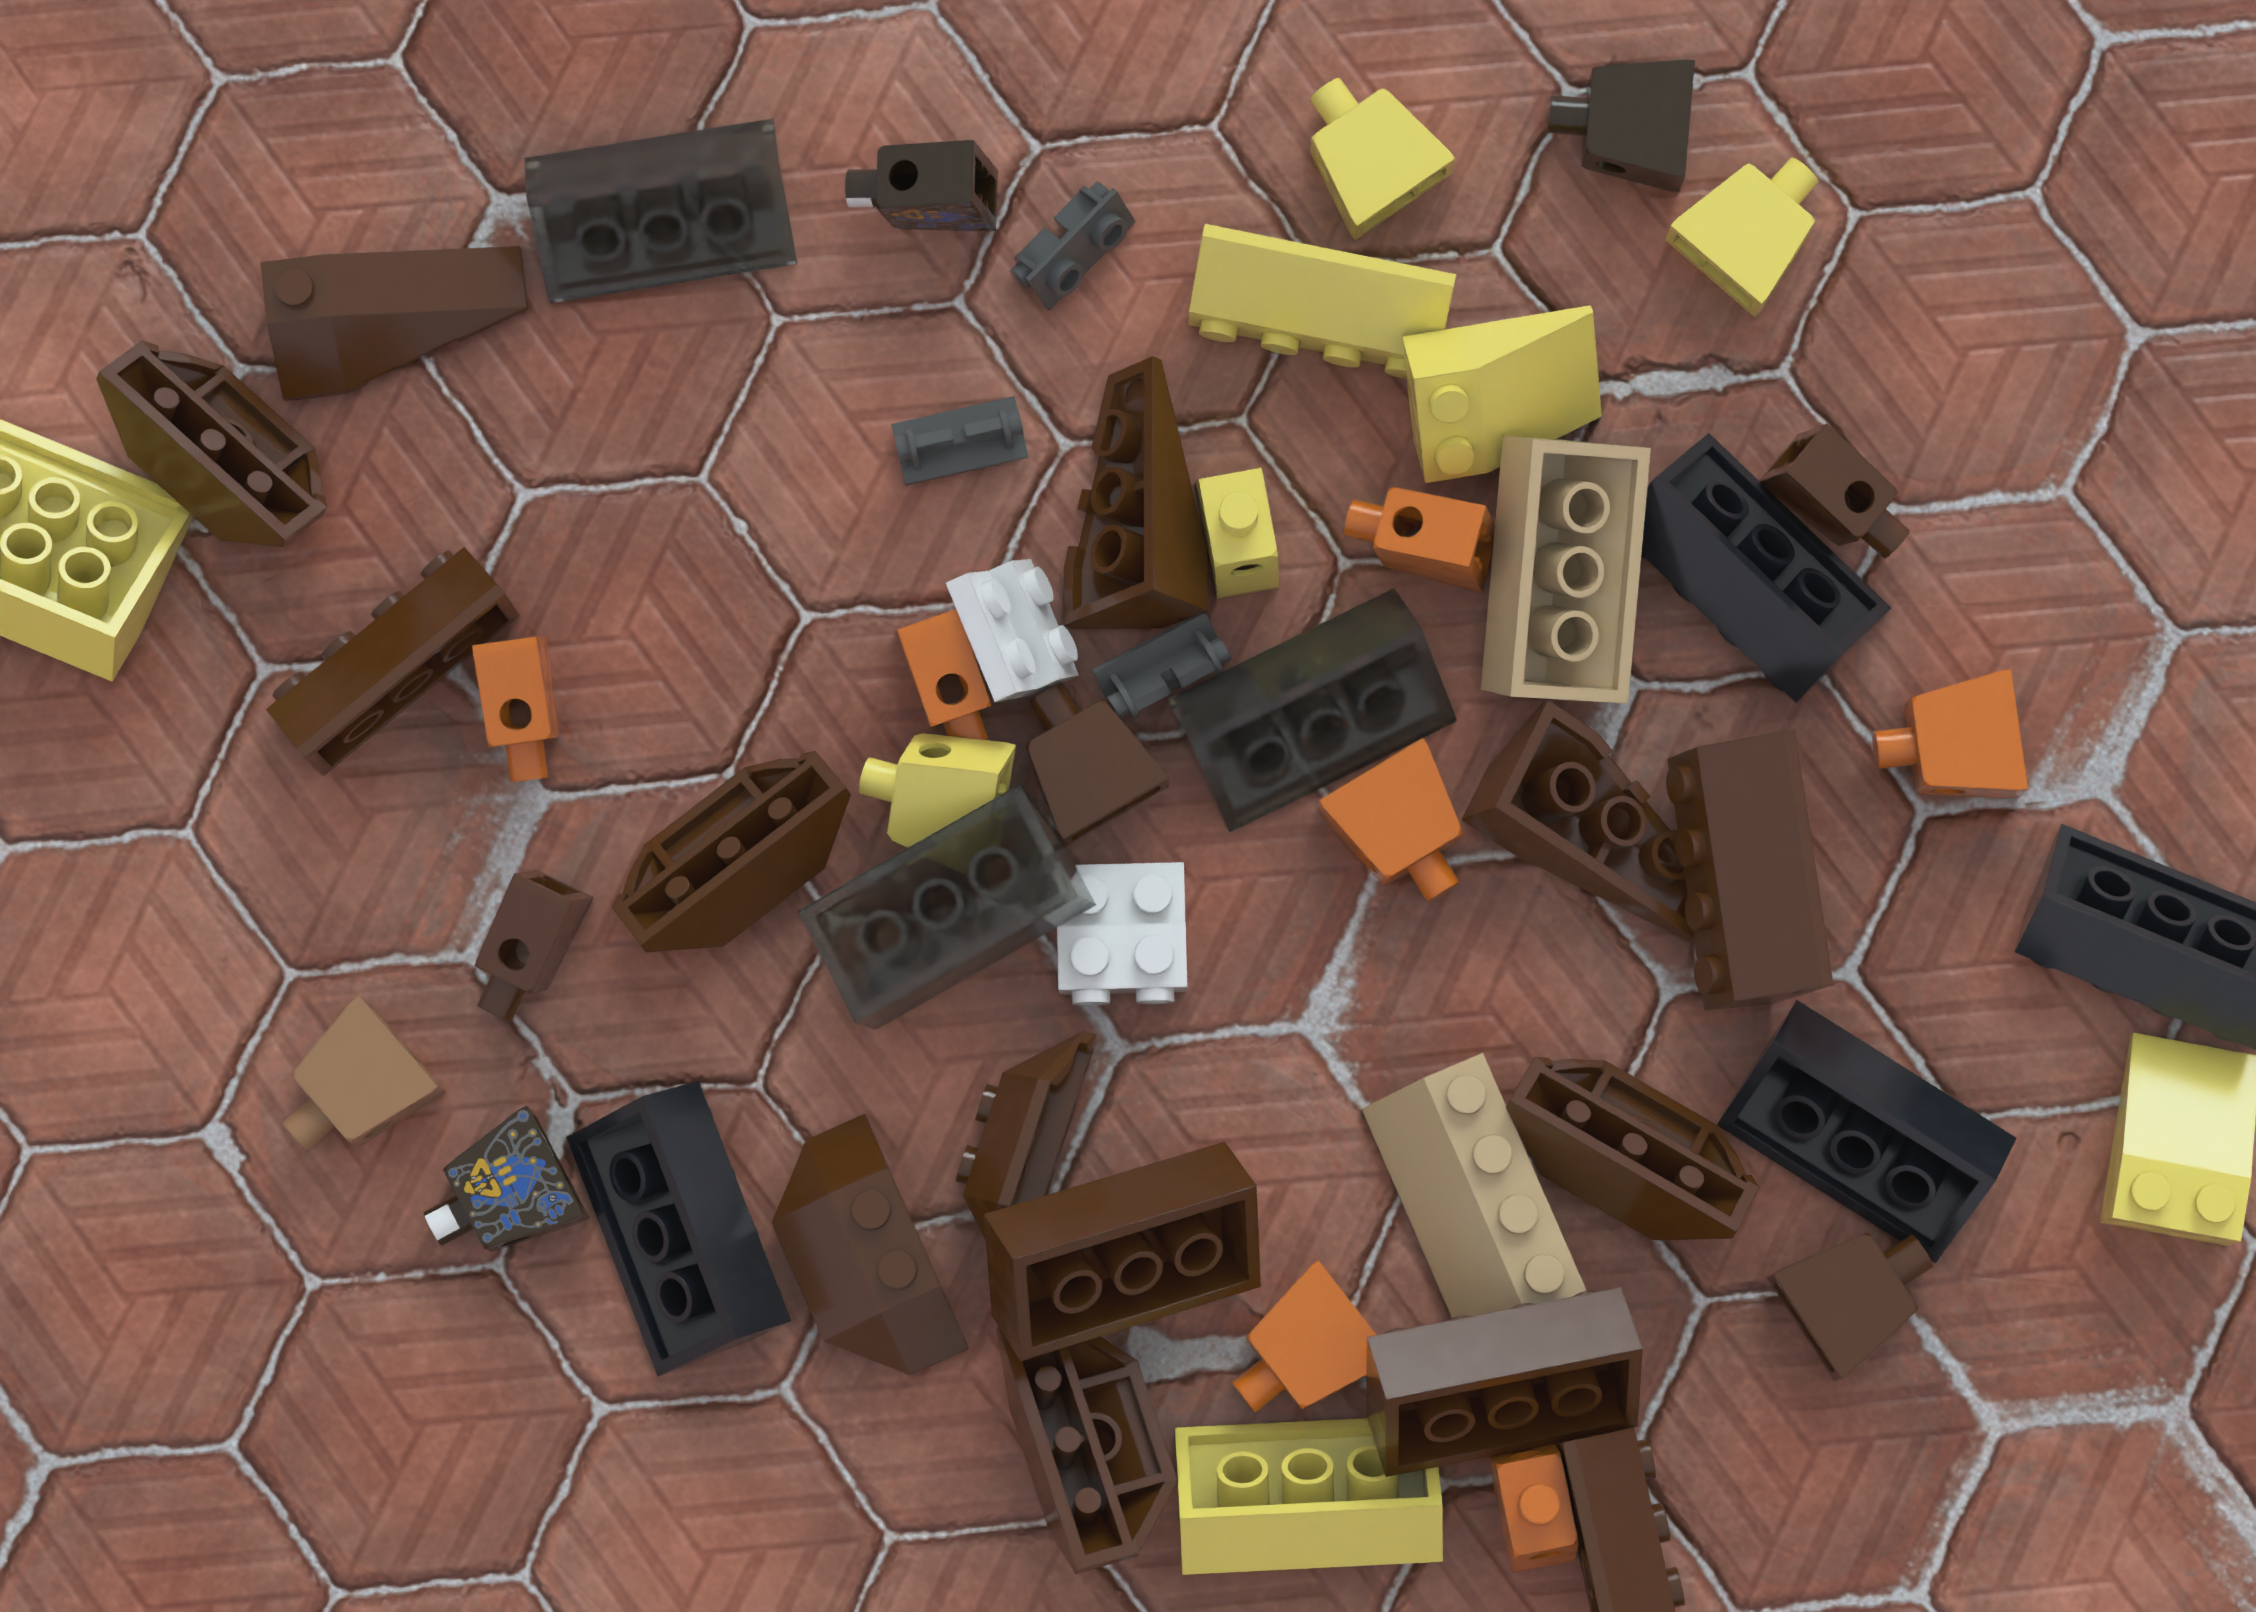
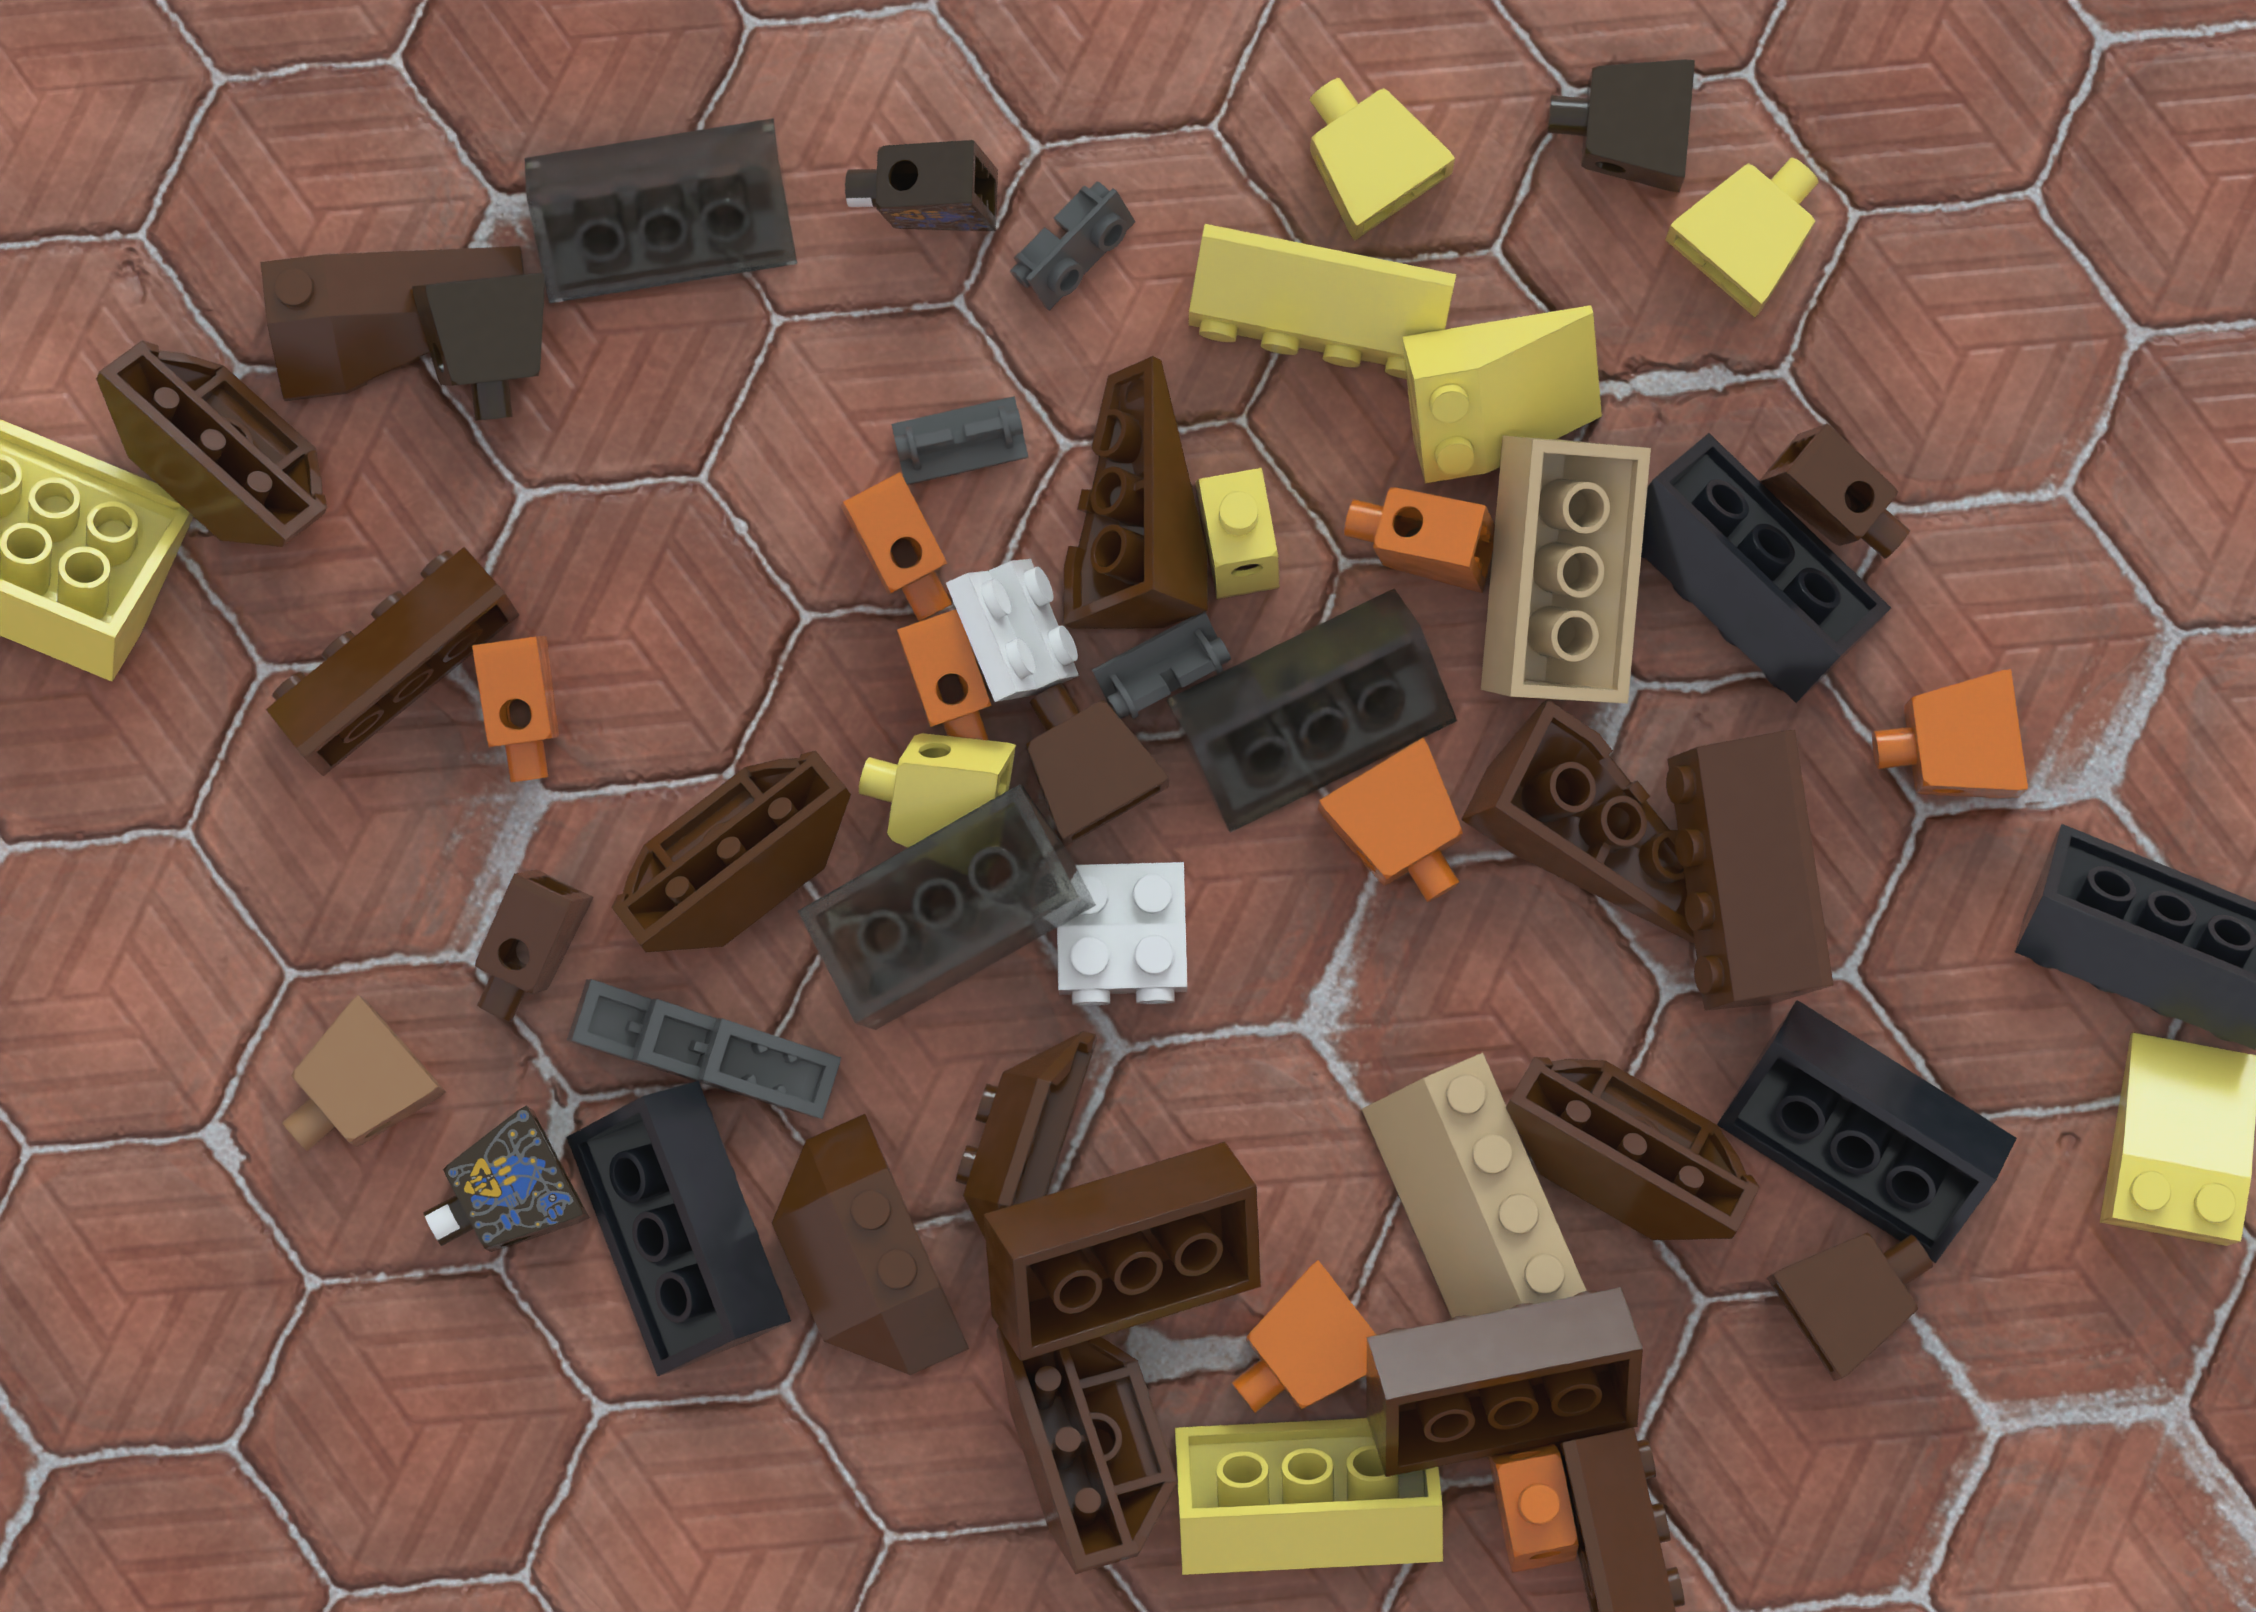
(484, 335): none -> dark brown torso
(704, 1049): none -> dark grey slope
(889, 515): none -> orange torso

